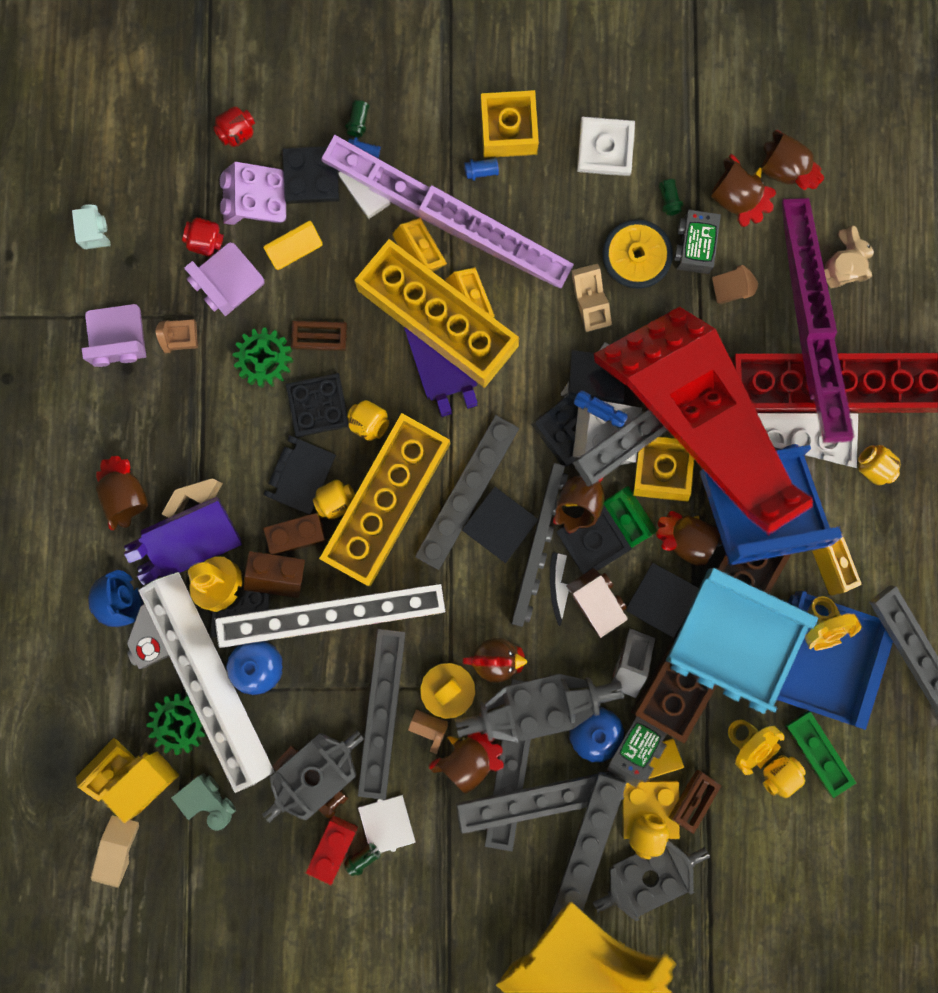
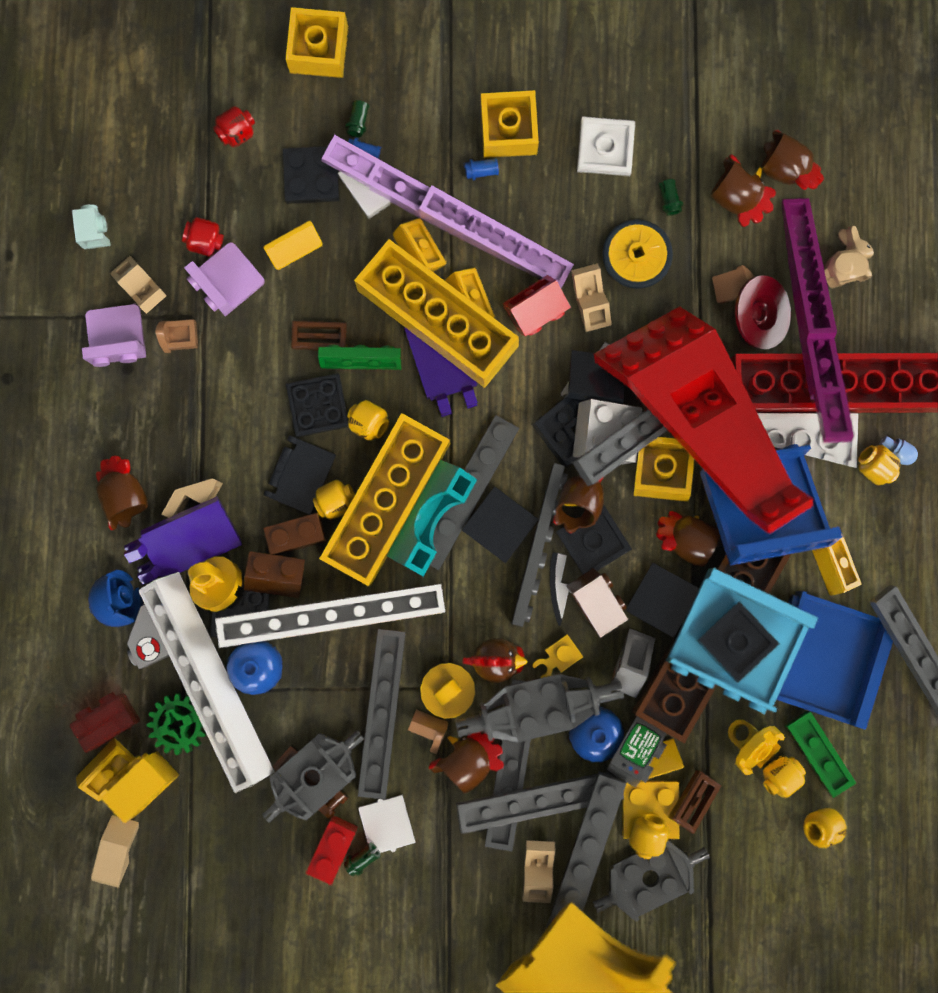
(104, 722): none -> clear red brick
(138, 284): none -> tan slope
(204, 795): sand green brick -> none
(252, 193): lavender bracket -> none
(263, 346): green gear -> none
(317, 42): none -> yellow brick
(360, 357): none -> green plate
(445, 489): none -> teal arch
(537, 306): none -> brick
(538, 871): none -> tan slope
(561, 655): none -> yellow plate
(600, 409): blue axle -> none
(630, 516): green slope -> none
(698, 241): brick -> none
(738, 642): none -> black plate
(763, 312): none -> dark red hat
(824, 827): none -> yellow head
(830, 628): yellow tile -> none
(902, 449): none -> light blue cylinder

